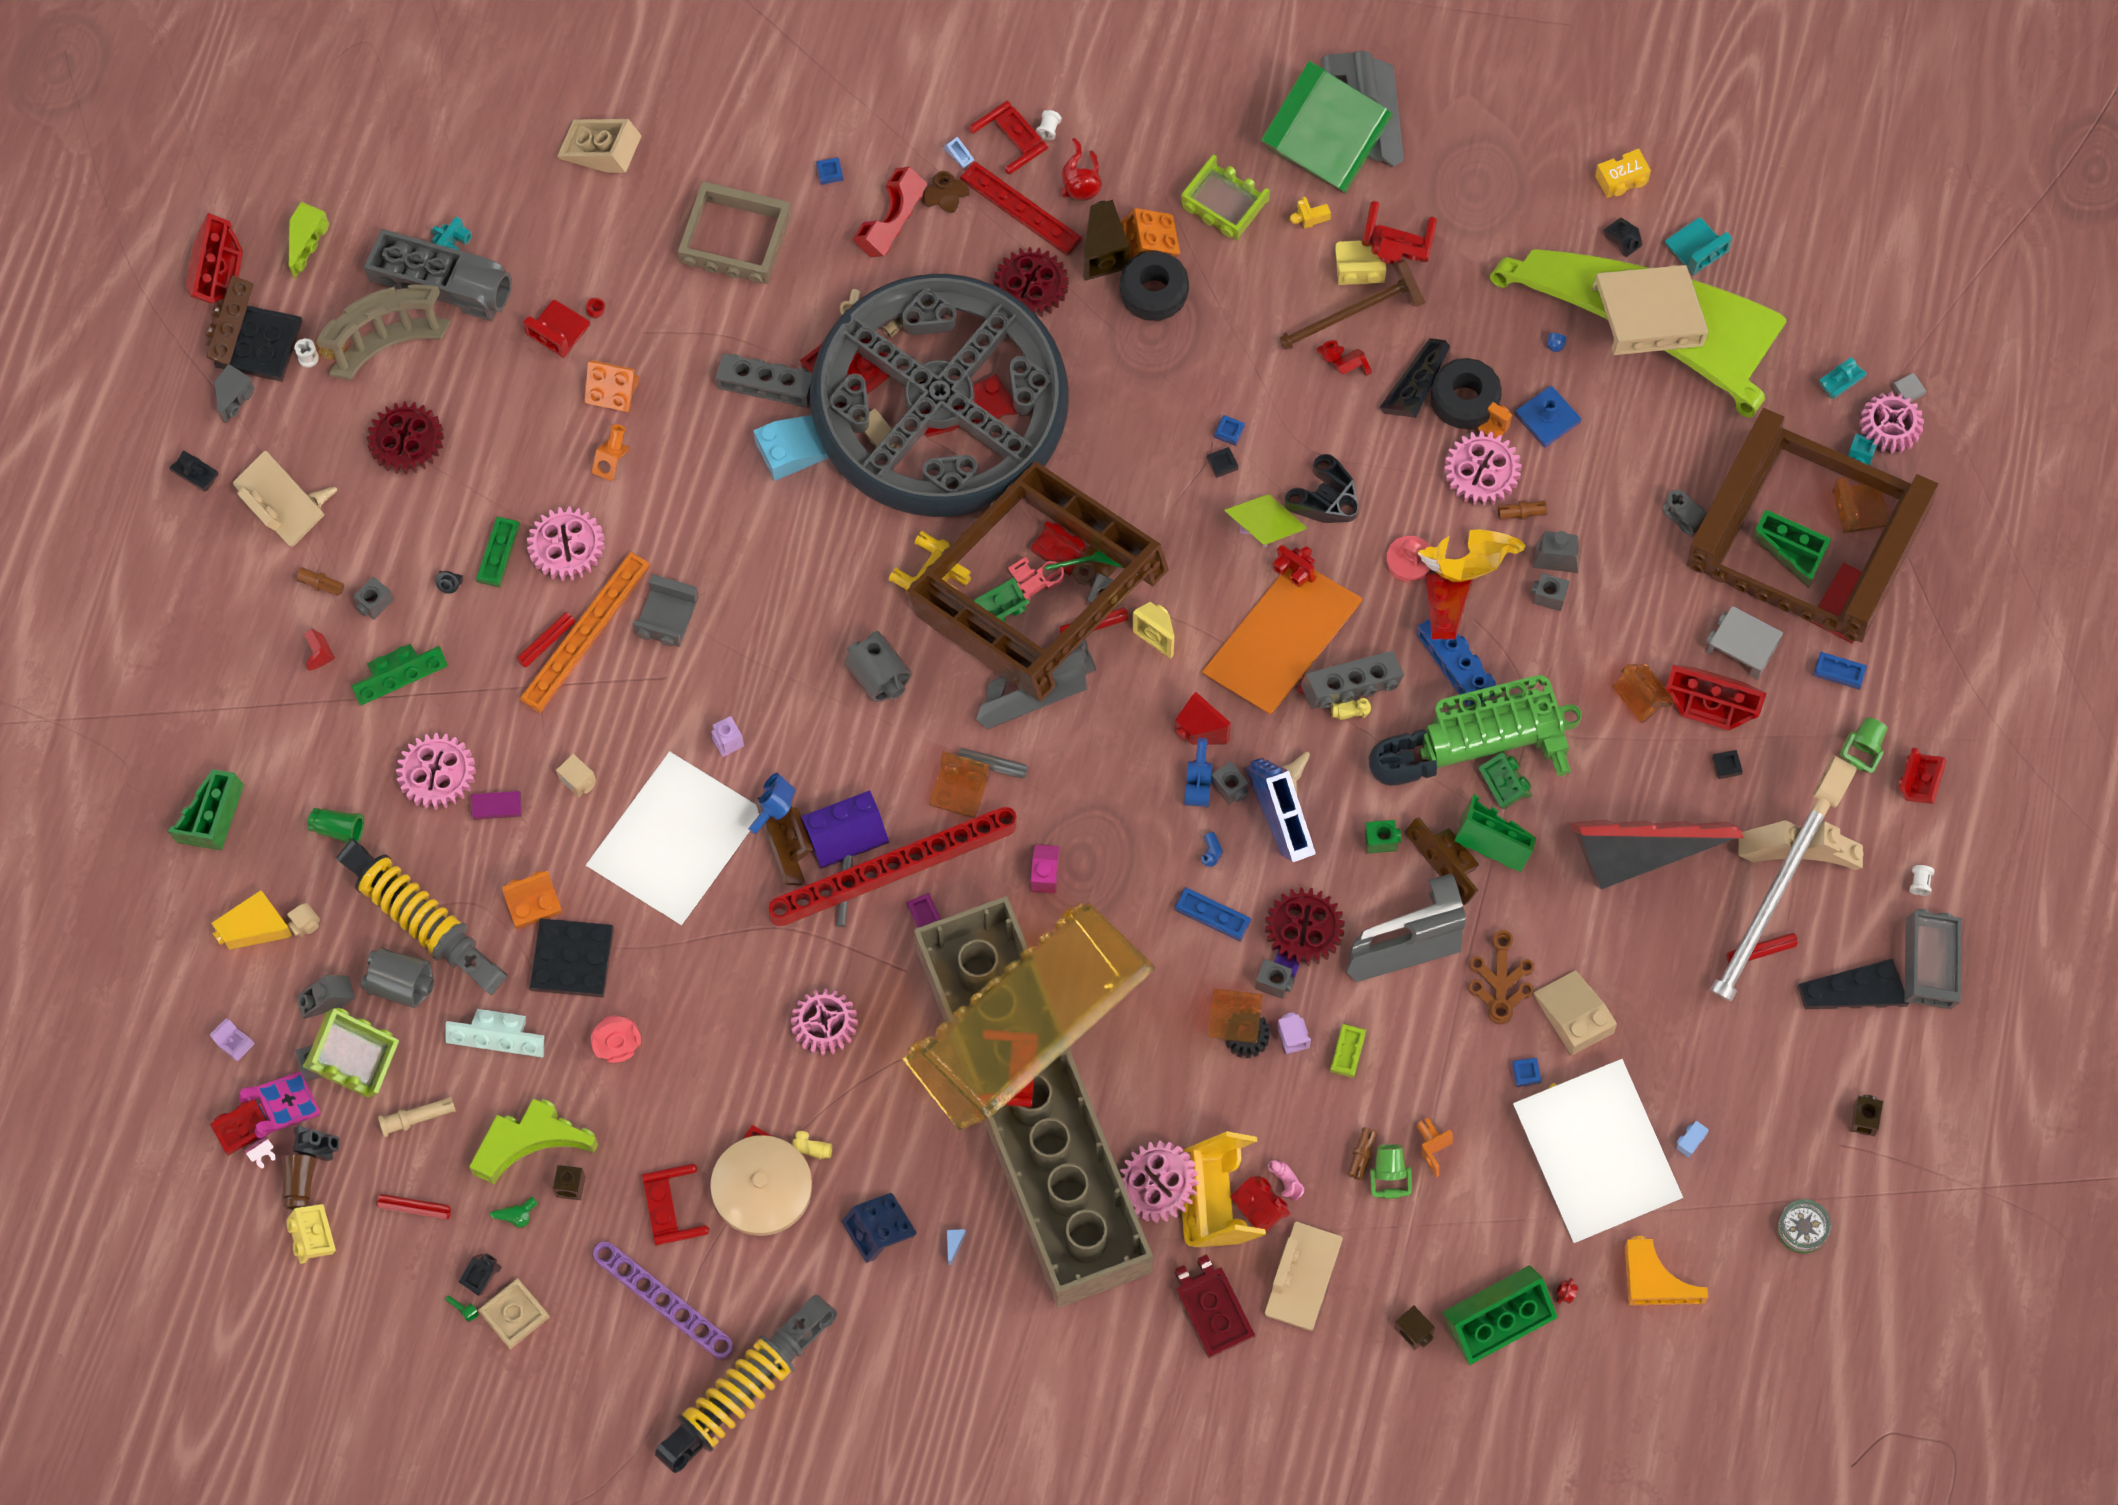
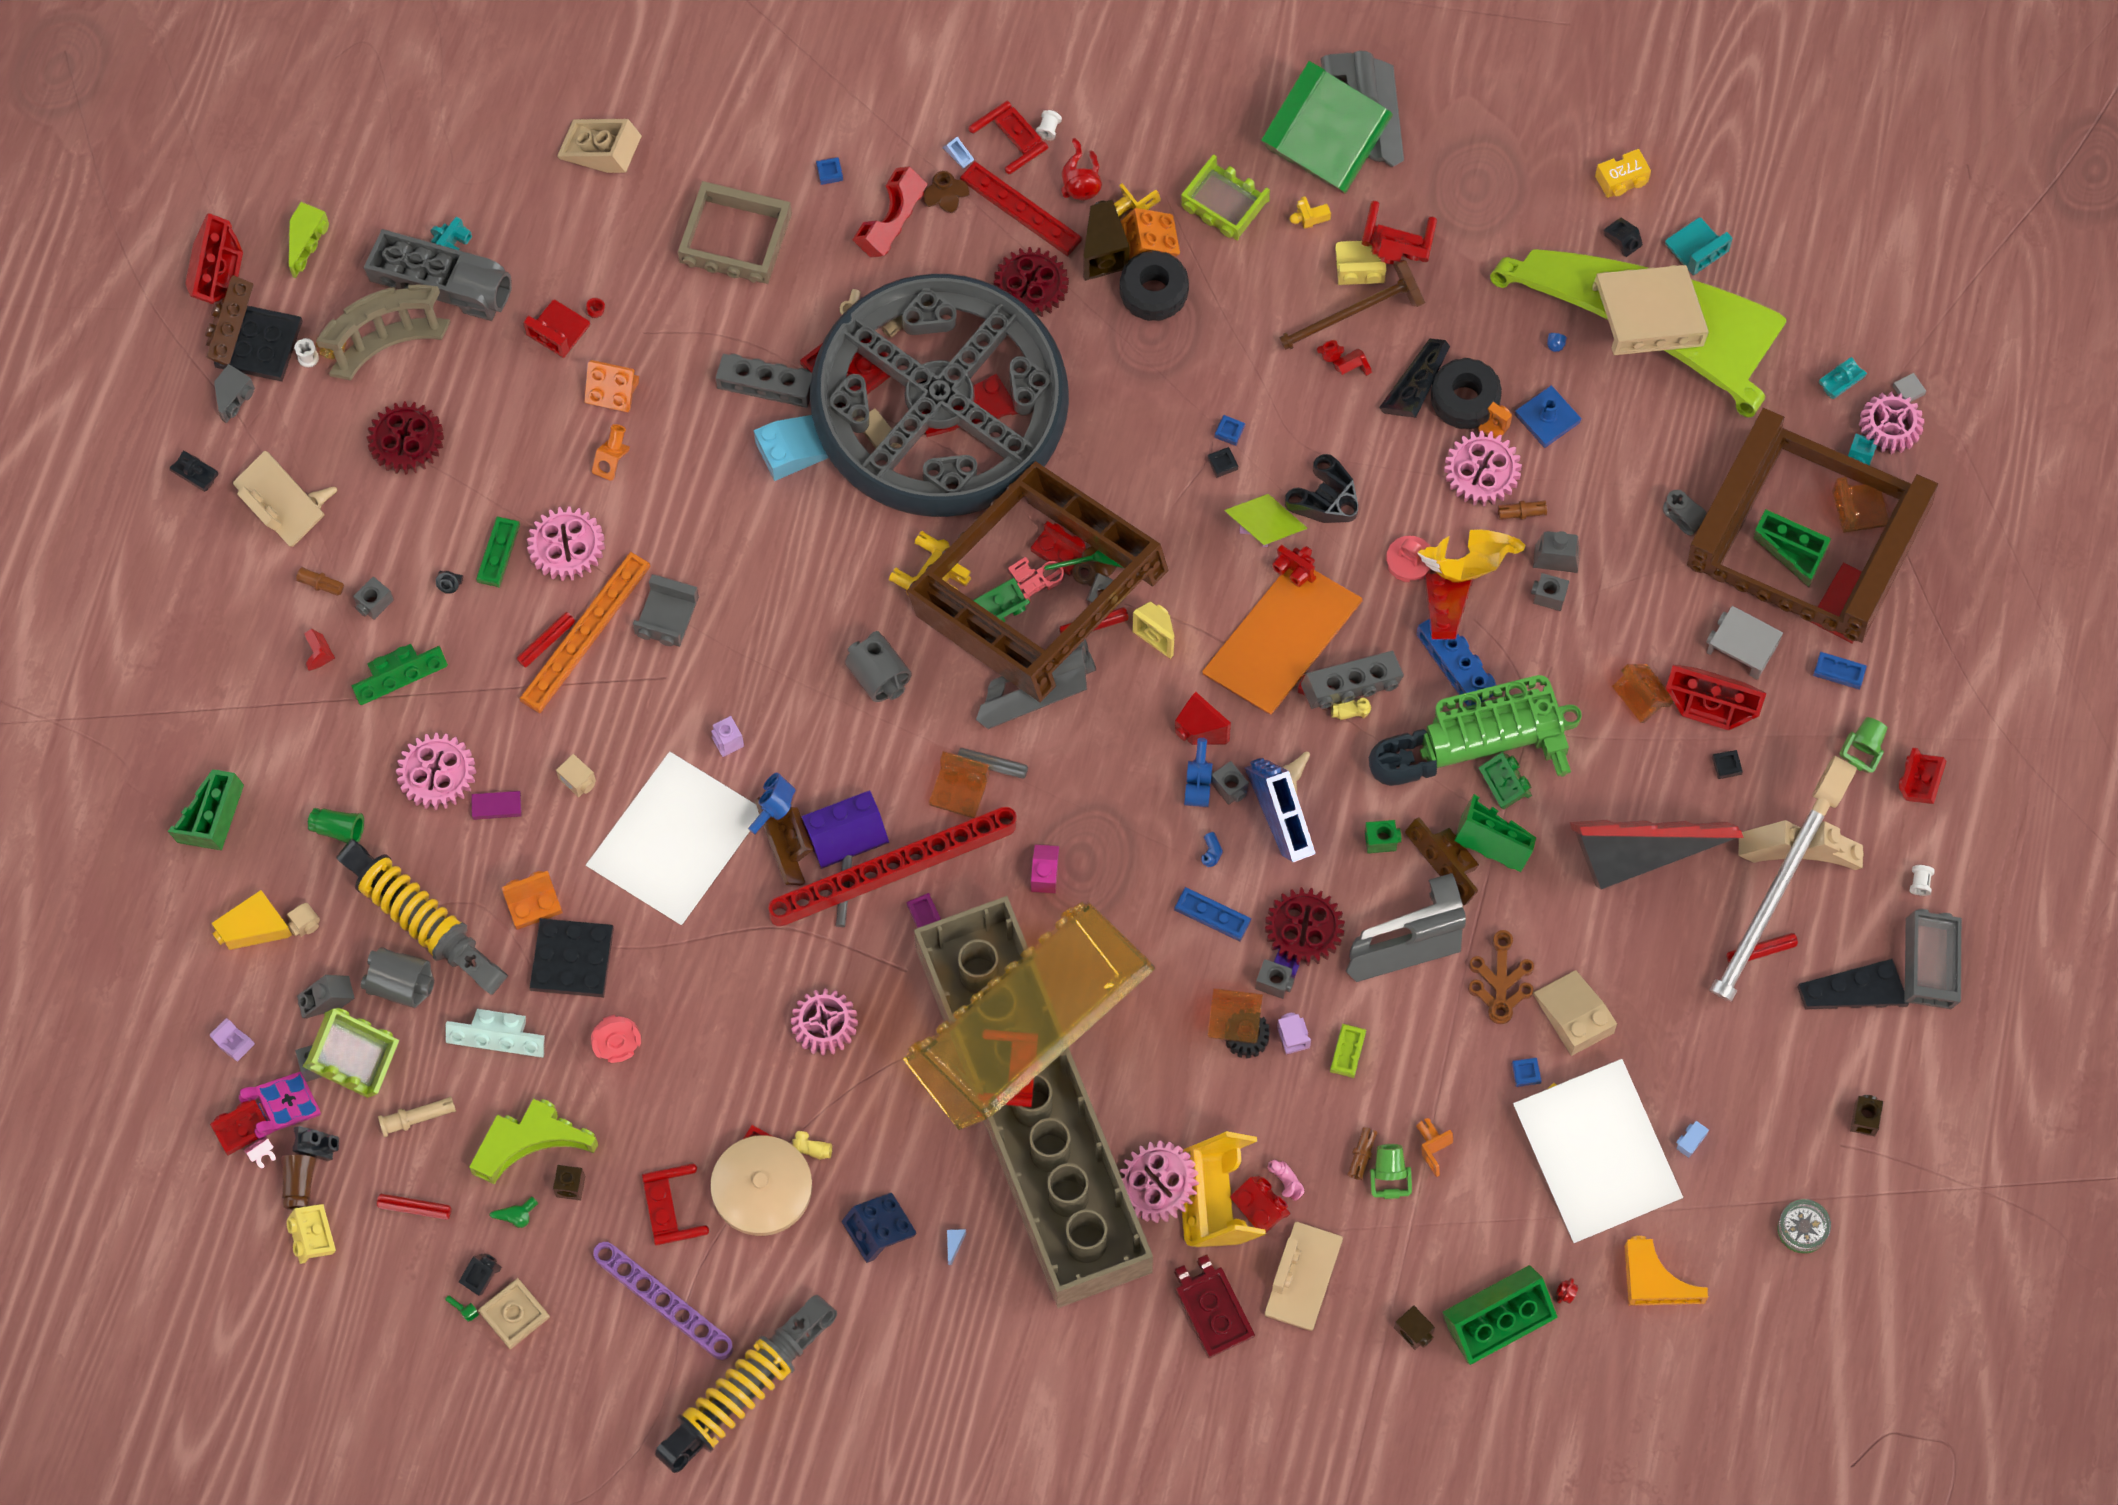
(1128, 201): none -> yellow bracket

